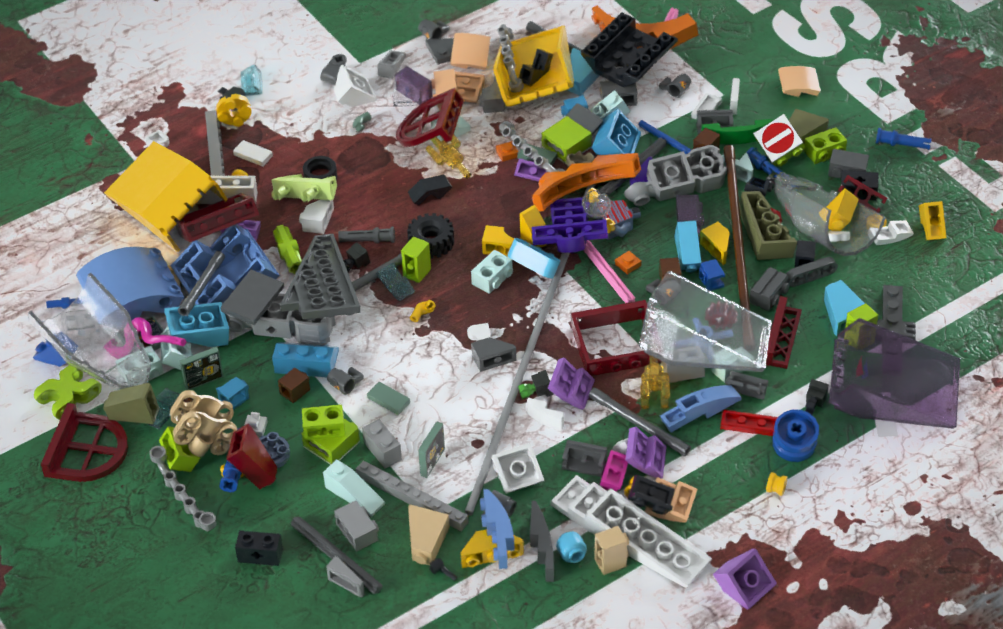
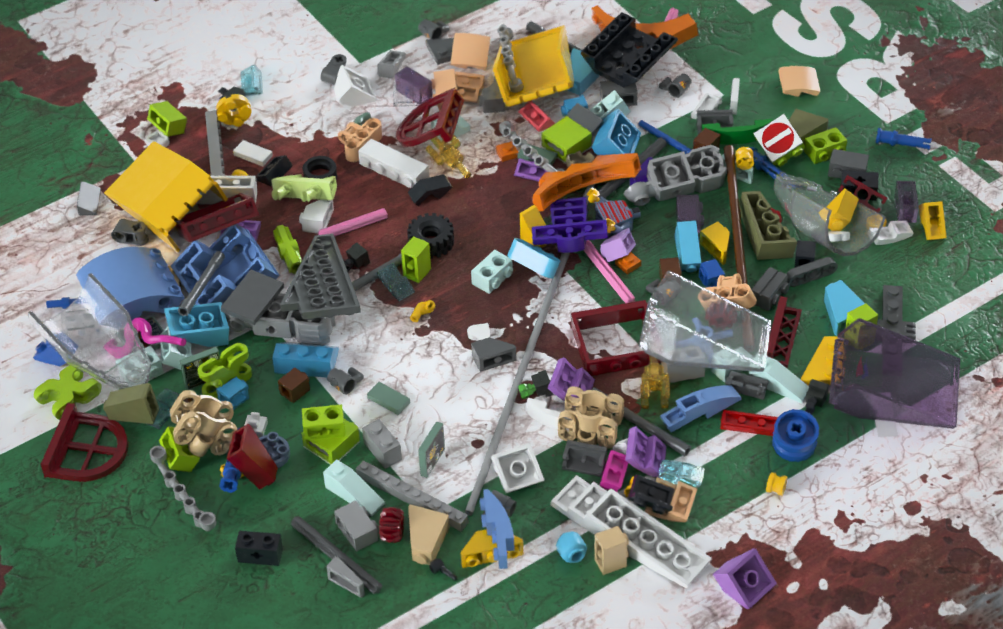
(88, 199): none -> slope
(129, 231): none -> dark grey piece
(167, 118): none -> lime brick
(225, 368): none -> lime piece
(274, 169): none -> black slope
(355, 223): none -> bright pink axle
(358, 136): none -> light nougat piece
(376, 235): dark grey pin -> none
(391, 525): none -> dark red gear
(392, 163): none -> white brick
(496, 239): yellow arch -> none
(532, 73): black slope -> none
(536, 116): none -> coral slope
(541, 538): dark grey slope -> none
(590, 416): none -> tan piece
(596, 204): clear hair -> none
(617, 245): none -> lavender slope
(676, 470): none -> clear light blue slope
(733, 290): none -> light nougat piece
(744, 158): none -> yellow wheel
(763, 186): black bracket -> none
(782, 380): none -> light aqua slope
(821, 363): none -> yellow wing
(906, 201): none -> brick

